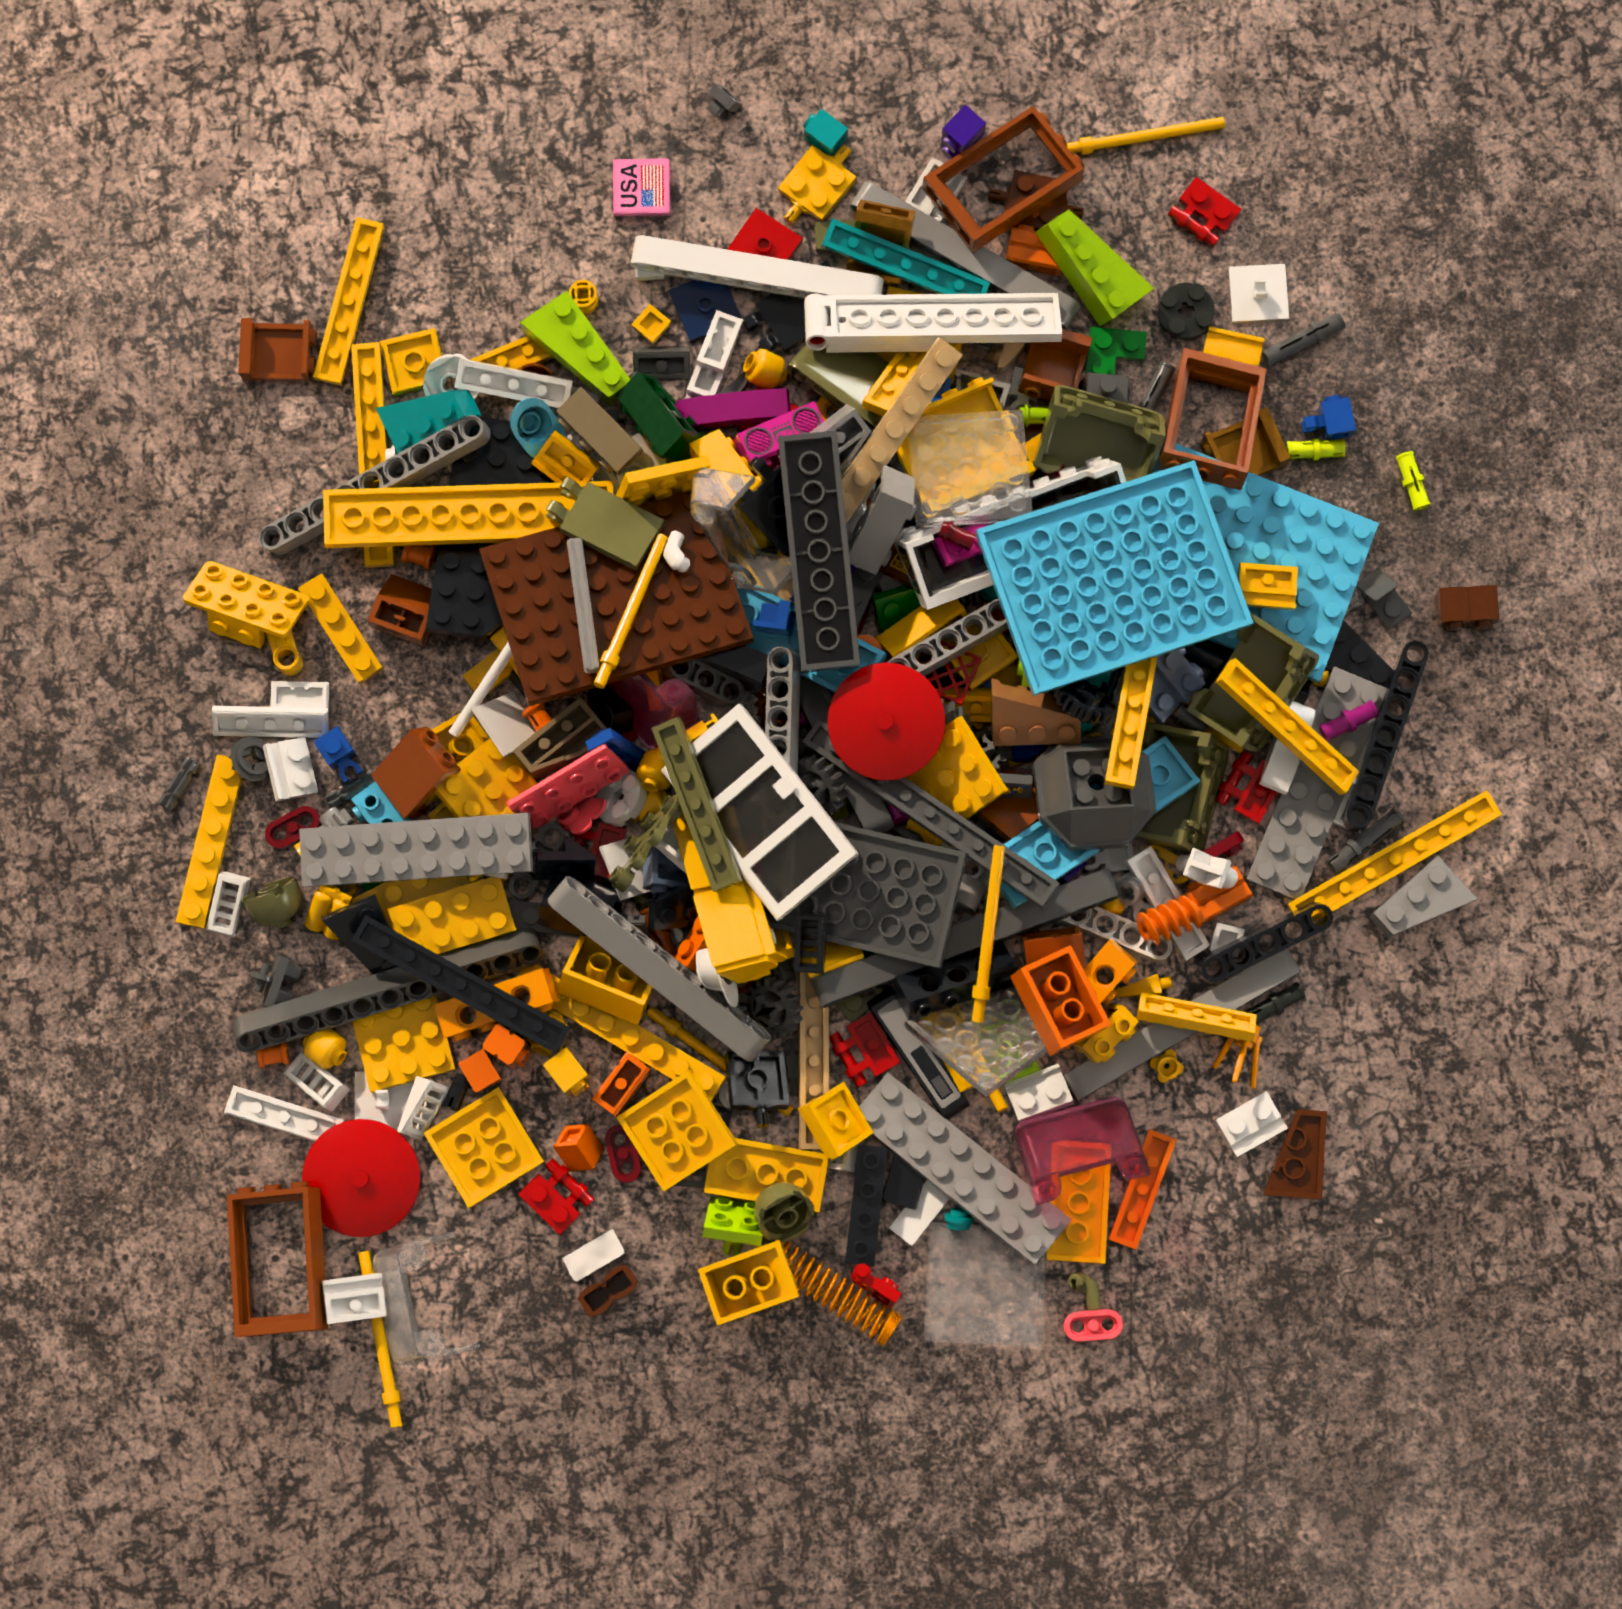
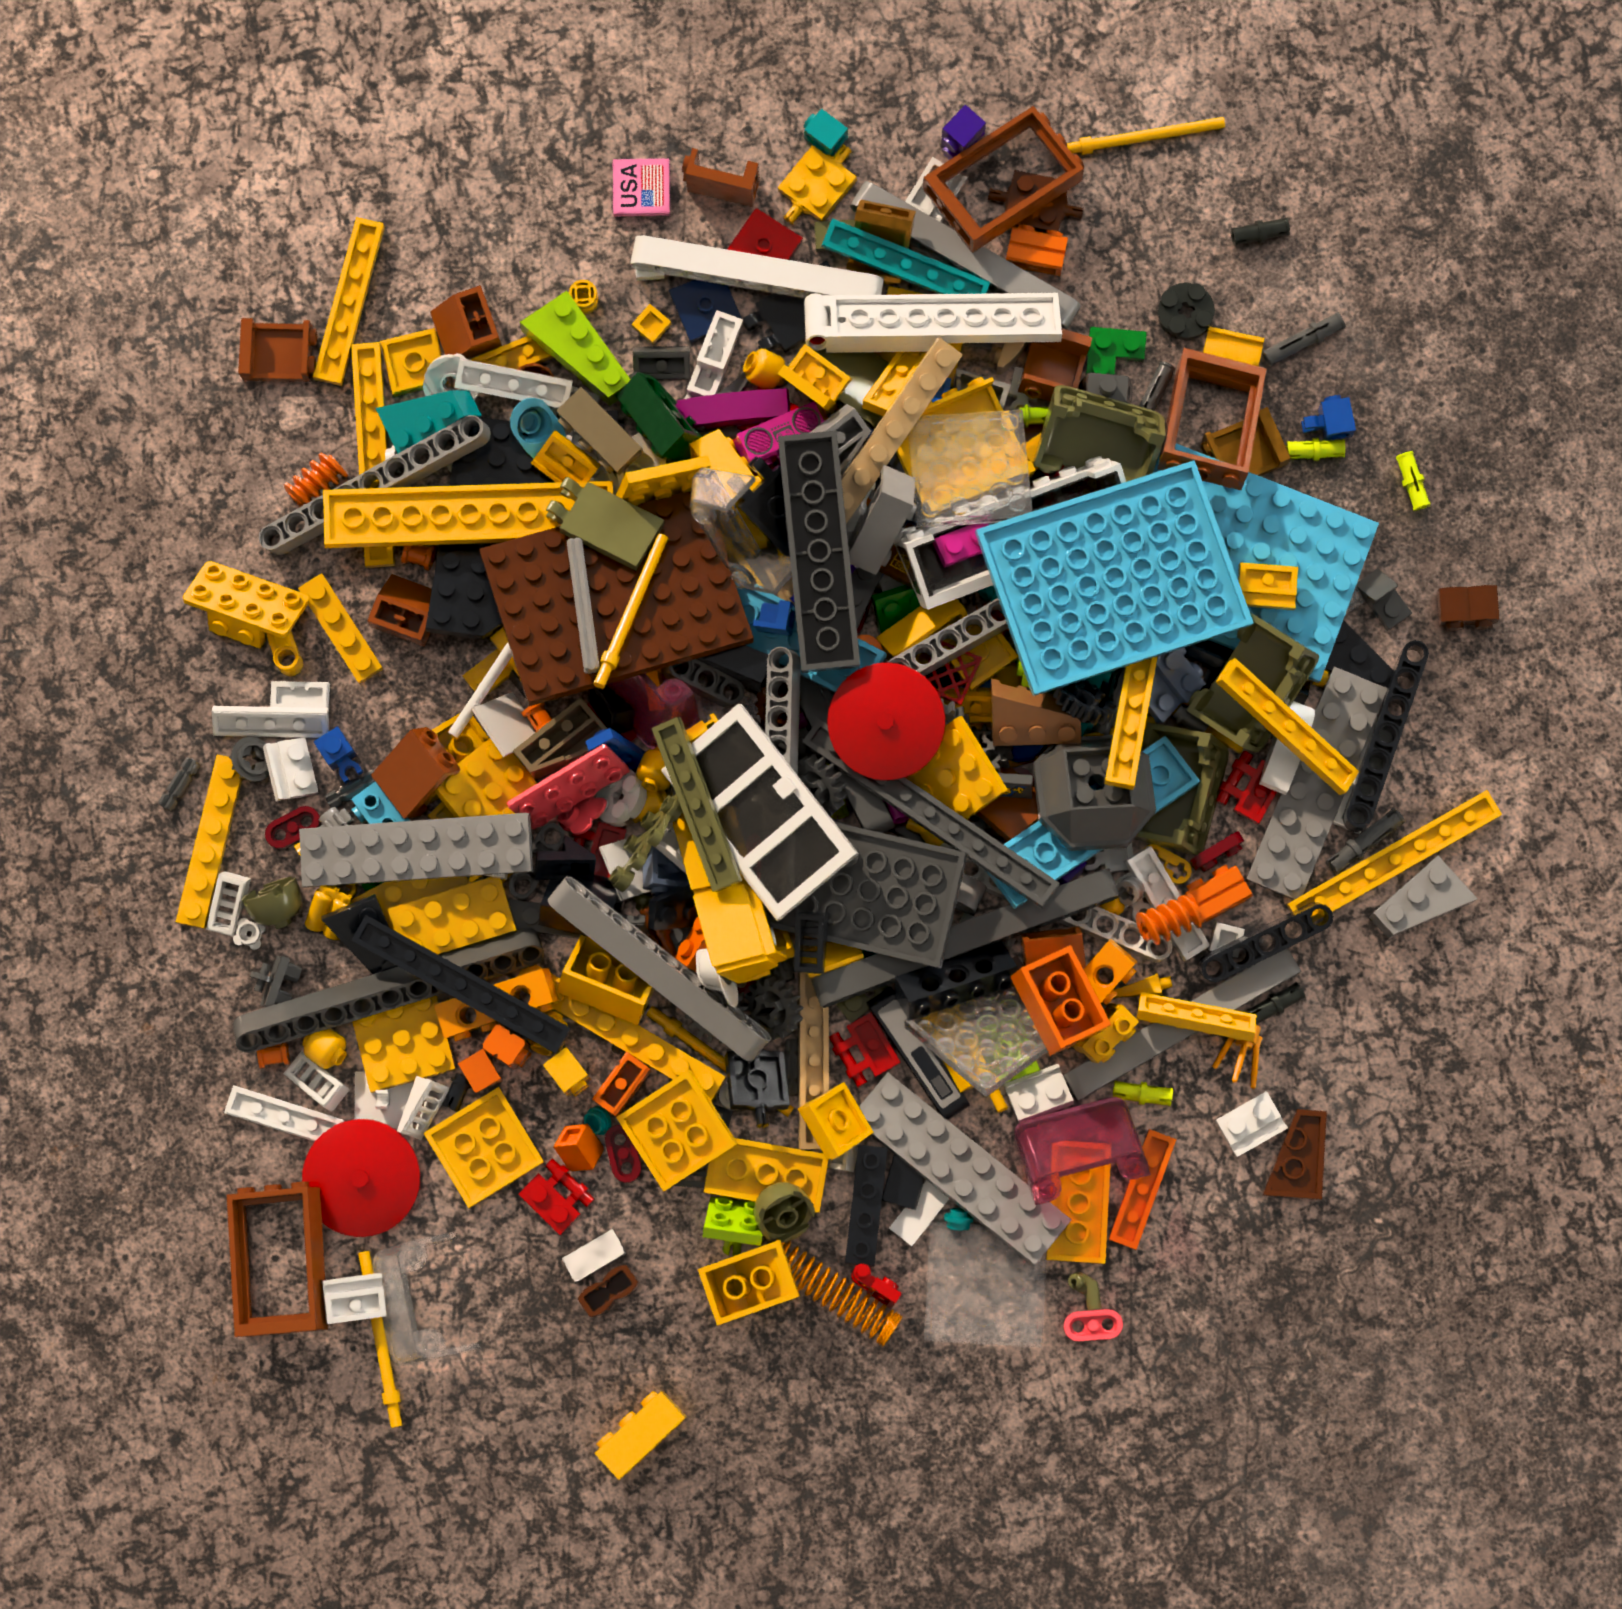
(241, 937): none -> white plate
(315, 480): none -> orange piece
(466, 324): none -> dark orange slope
(598, 1120): none -> teal plate
(639, 1433): none -> yellow brick
(673, 554): white arm -> none
(719, 183): none -> dark orange panel
(722, 101): flat silver tile -> none
(816, 378): none -> yellow bracket
(956, 535): dark red pin -> none
(981, 991): yellow bar -> none
(1092, 267): lime wedge -> none
(1143, 1093): none -> neon yellow pin
(1174, 1069): yellow plate -> none
(1207, 869): white piece -> none
(1208, 205): red plate -> none
(1258, 293): white piece -> none
(1260, 231): none -> pearl dark grey pin
(1348, 720): magenta pin -> none

